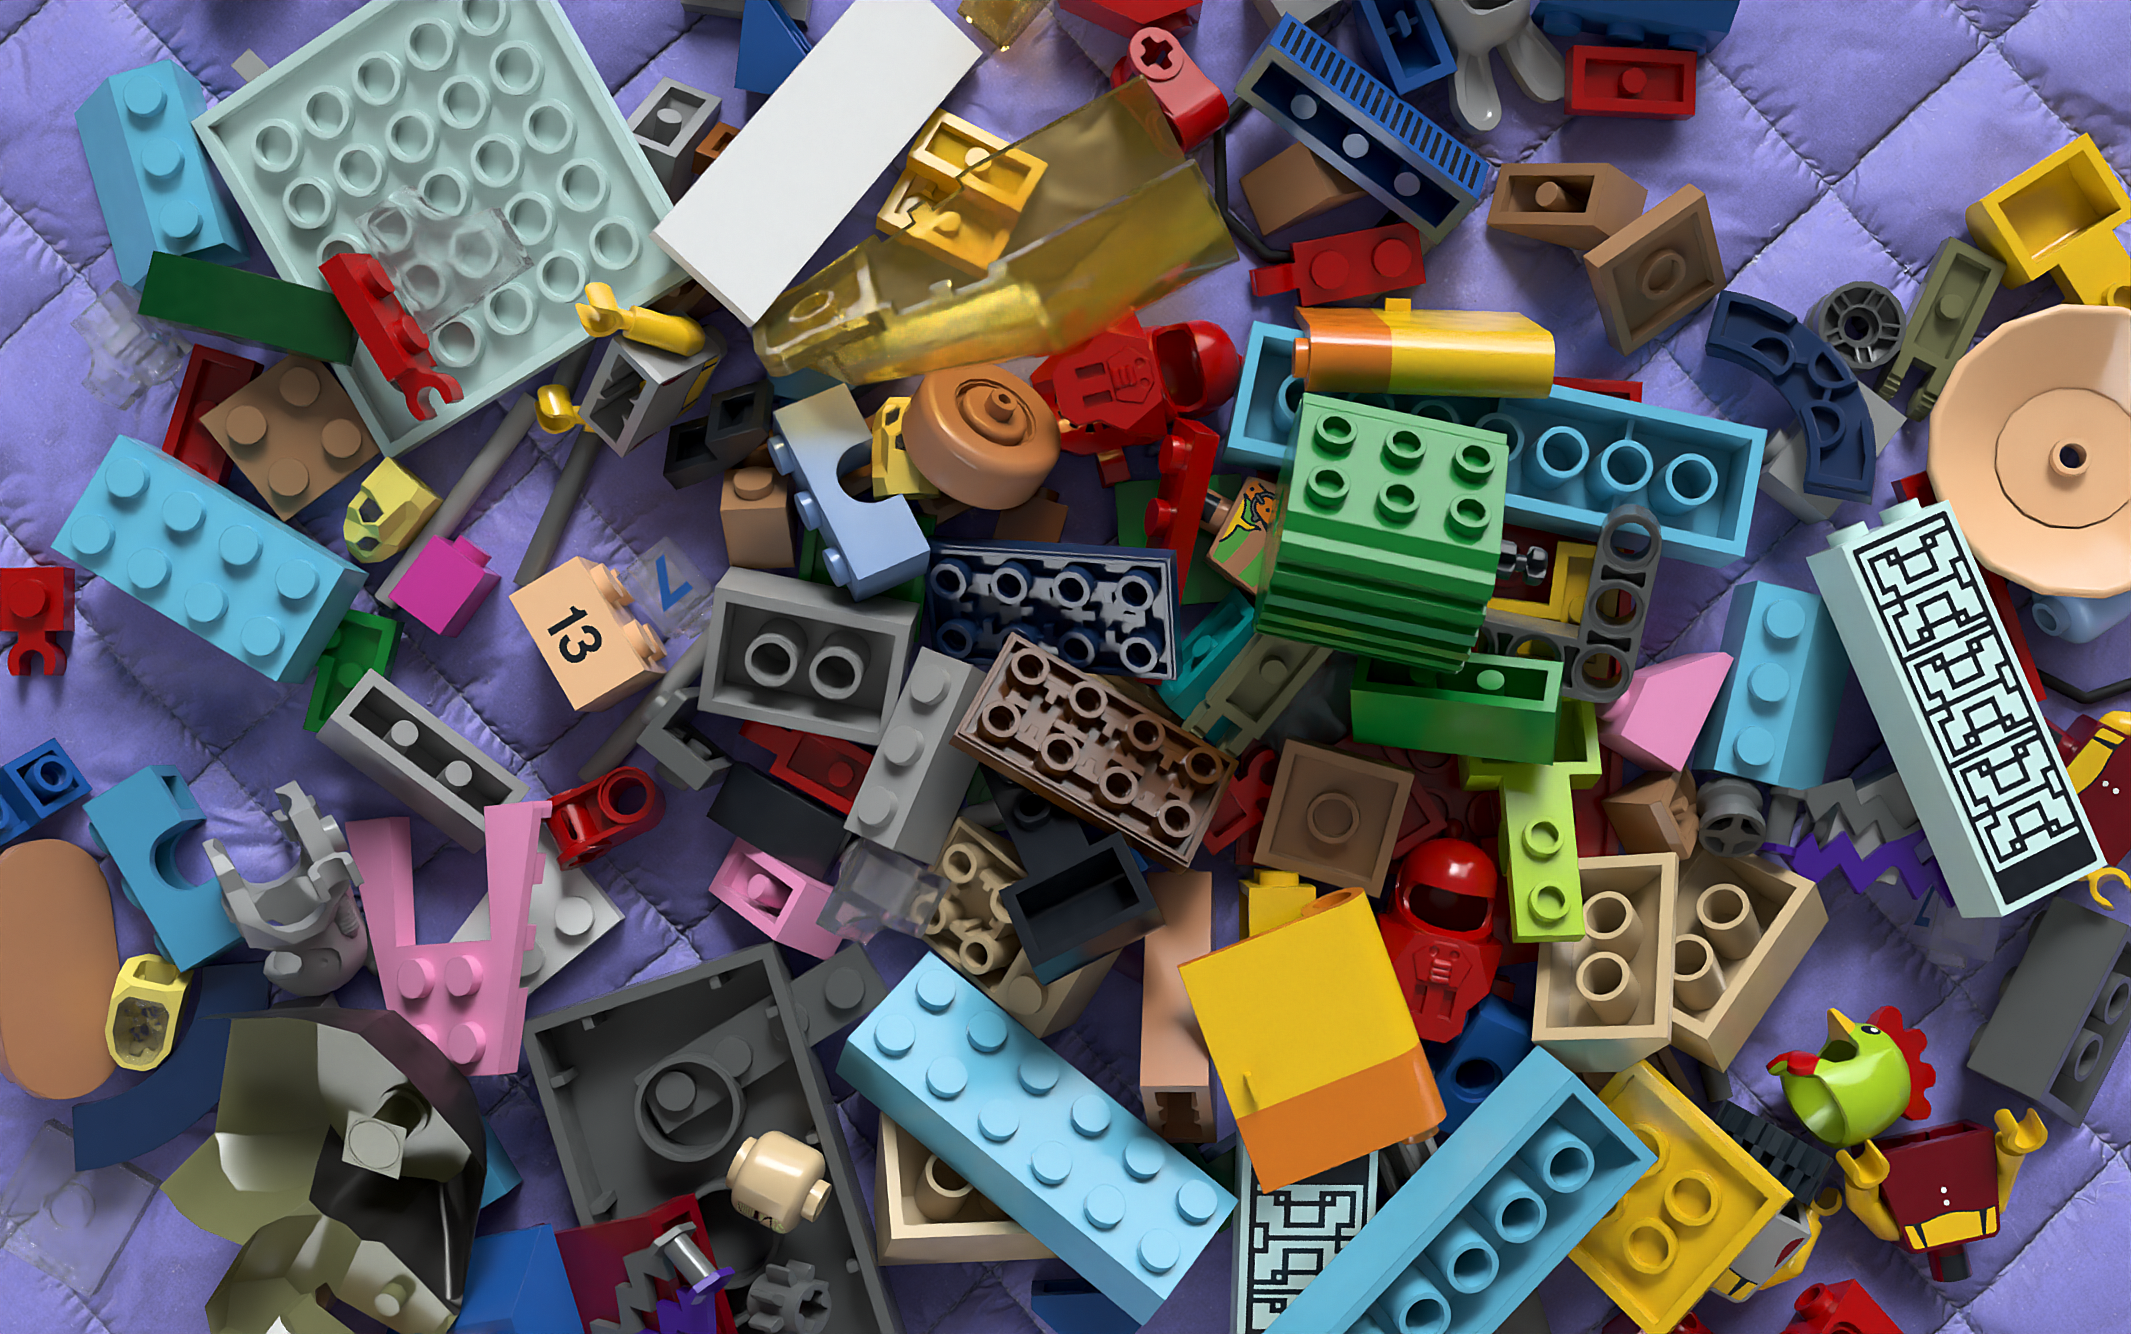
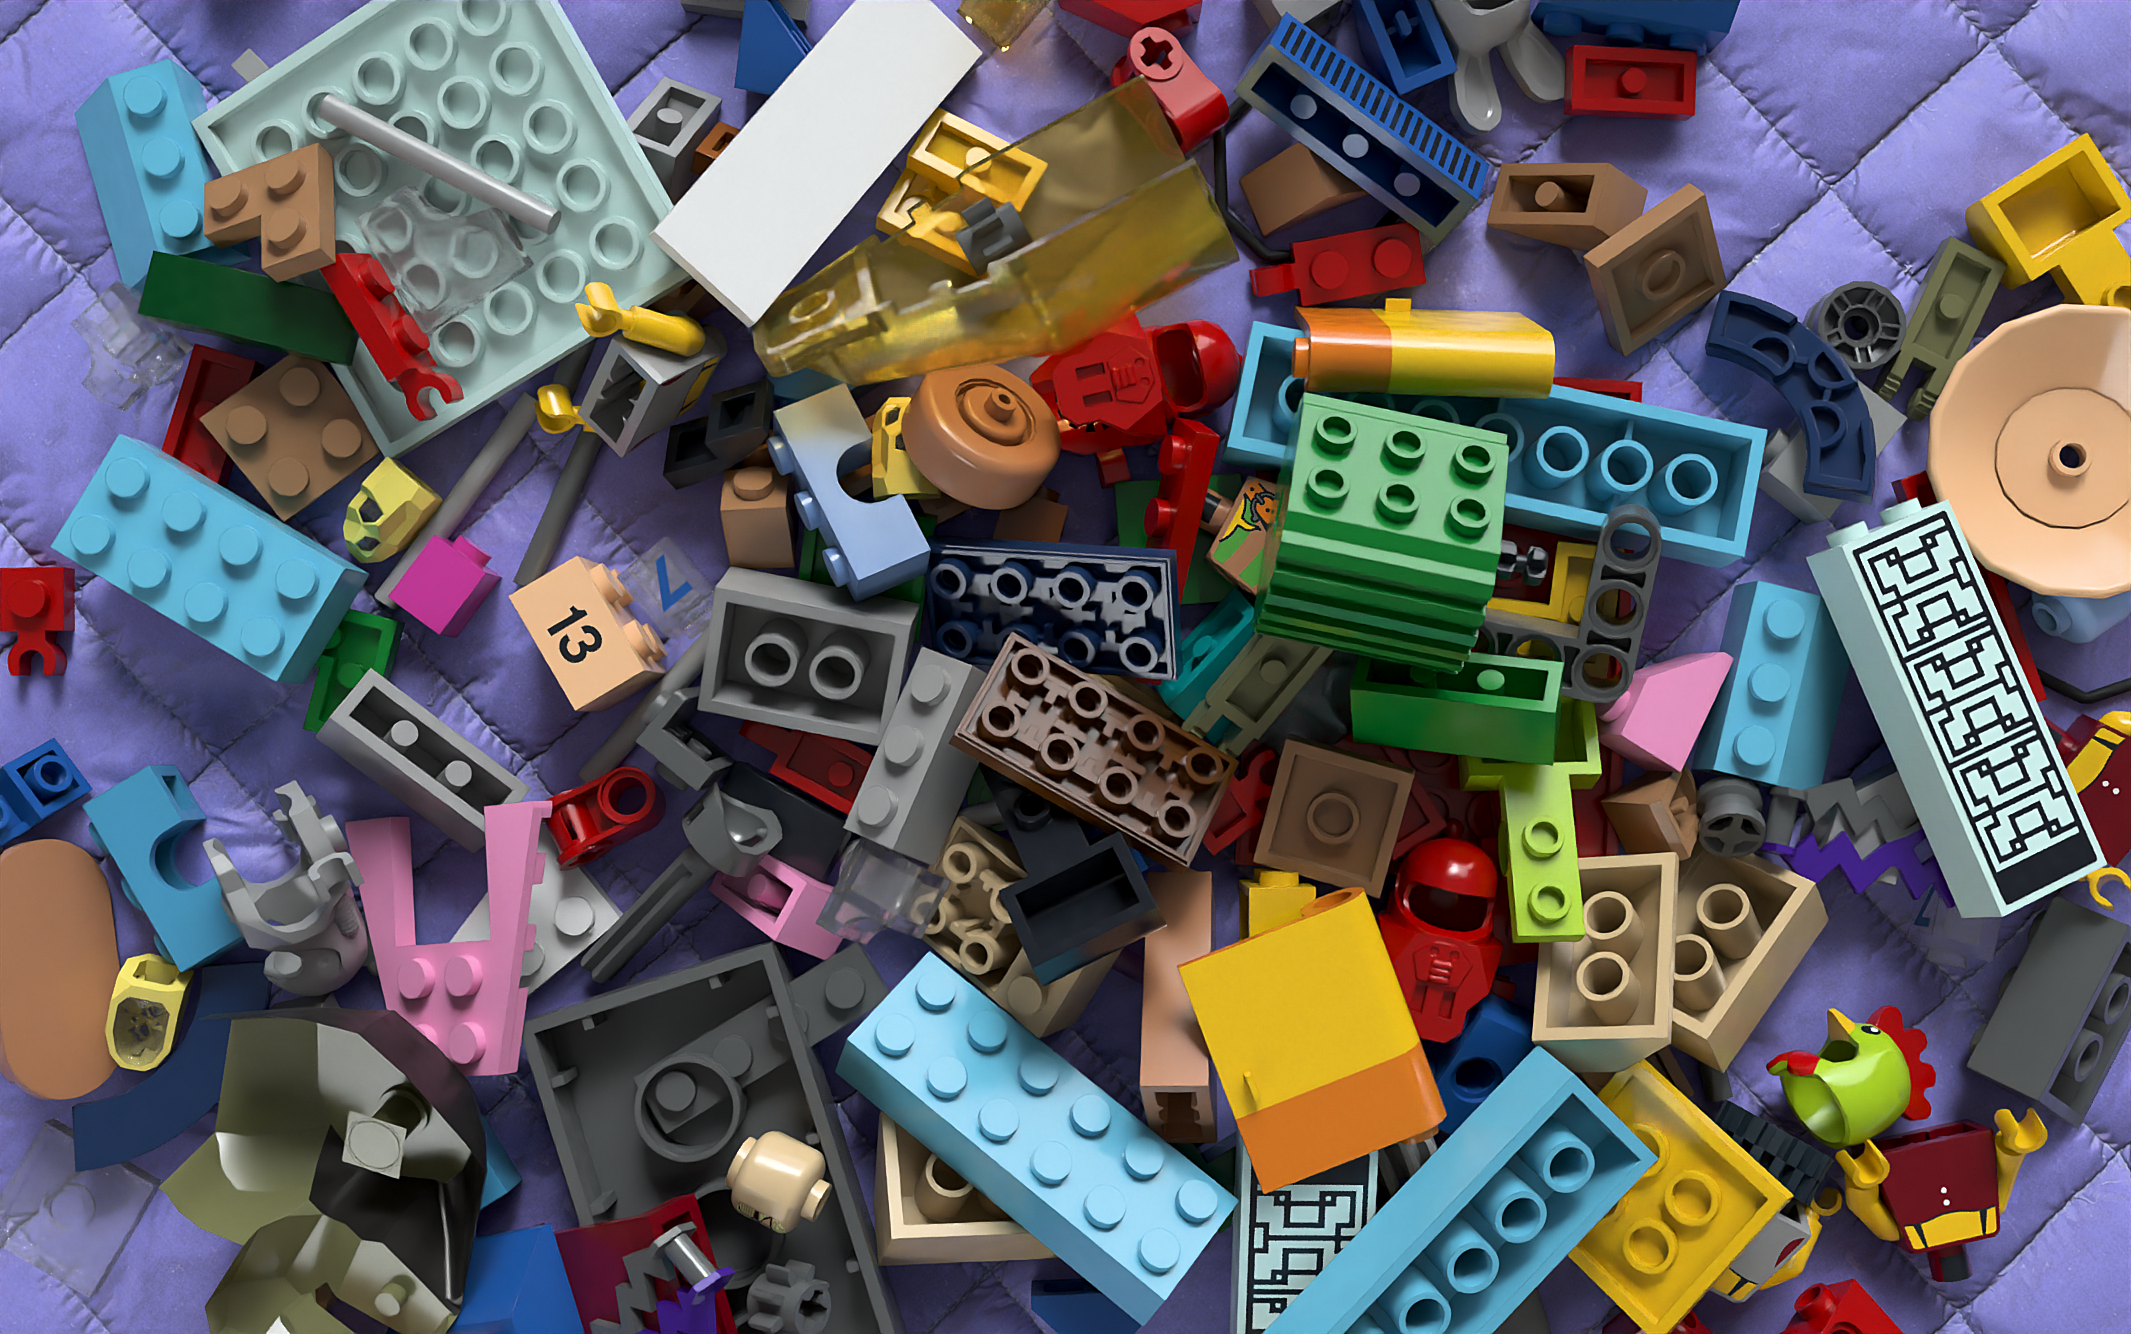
(285, 203): none -> medium nougat plate
(439, 164): none -> light grey bar
(721, 837): none -> dark grey piece
(991, 233): none -> dark grey gear

